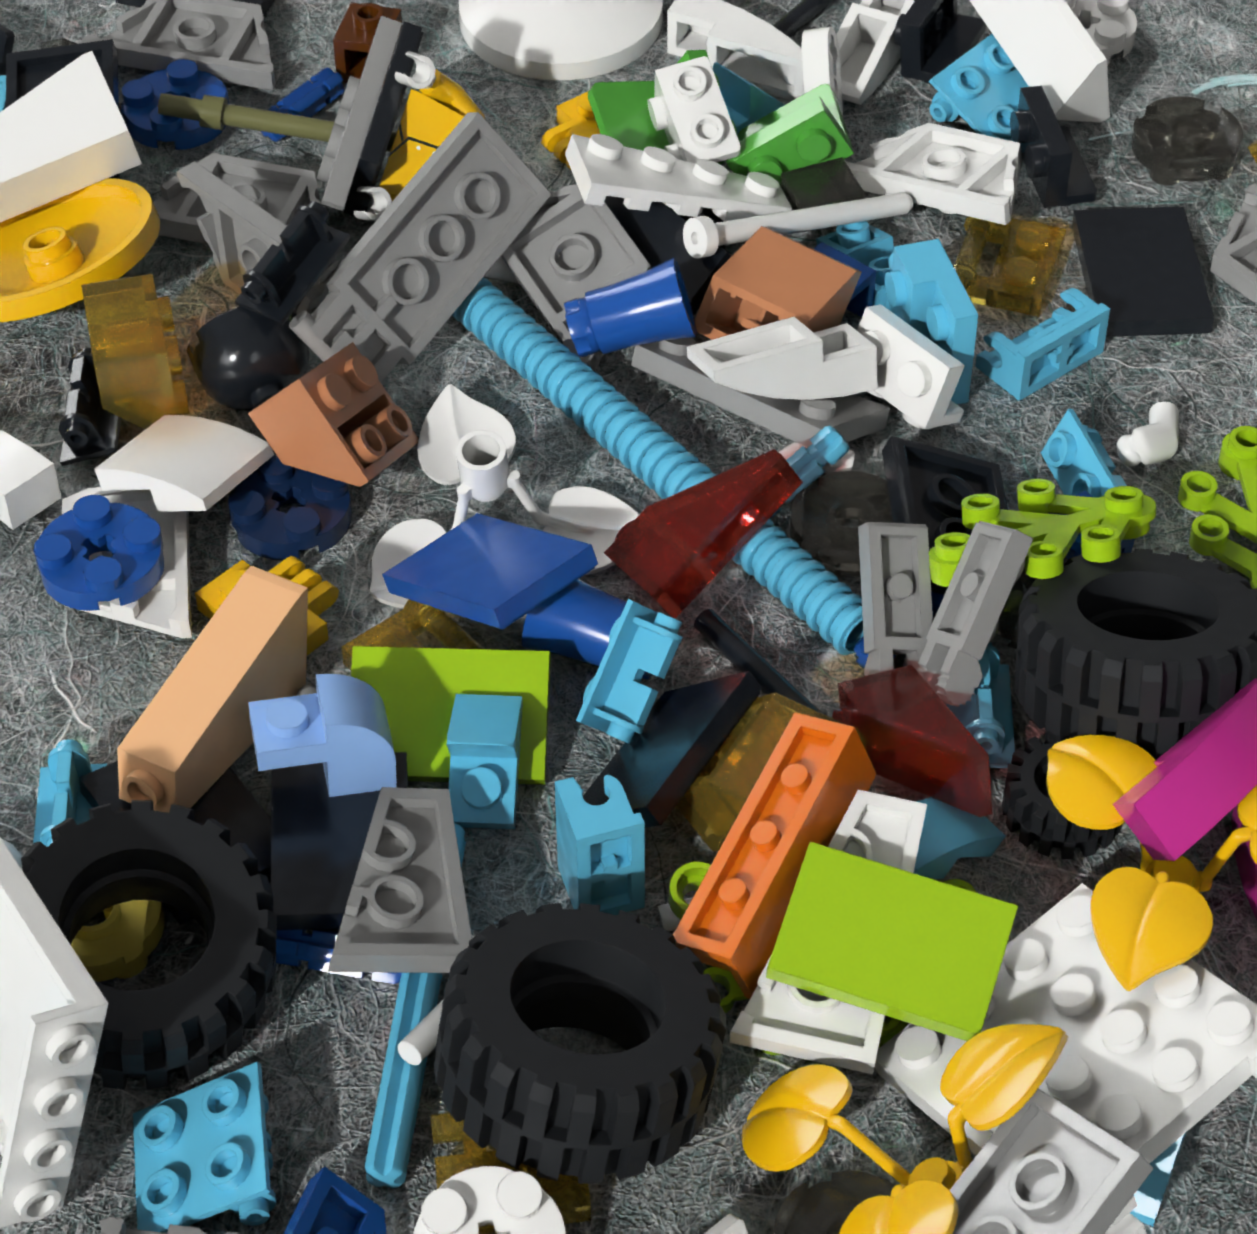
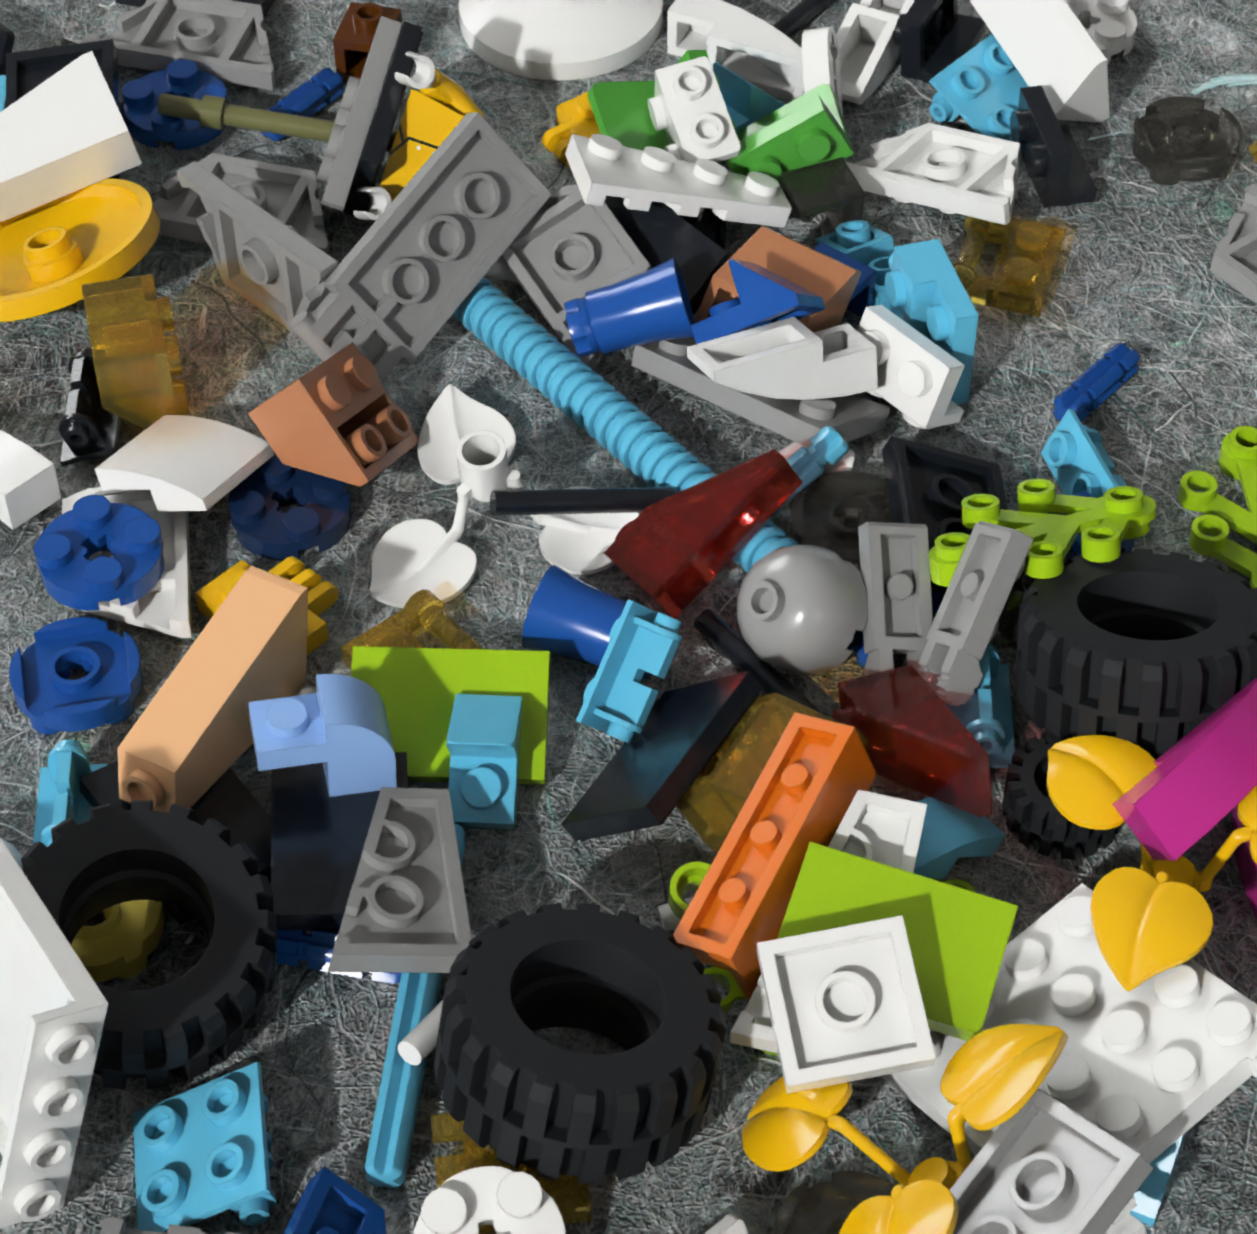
(82, 704): none -> blue plate
(247, 358): black cylinder -> none
(294, 266): black hinge -> none
(490, 570): blue tile -> none
(575, 500): none -> black bar
(600, 848): medium azure hinge -> none
(704, 236): white bar -> none
(761, 301): none -> blue slope
(802, 608): none -> light grey cylinder
(845, 1004): none -> white plate
(1047, 349): medium azure hinge -> none
(1097, 382): none -> blue axle
(1143, 270): black tile -> none
(1154, 441): white arm -> none

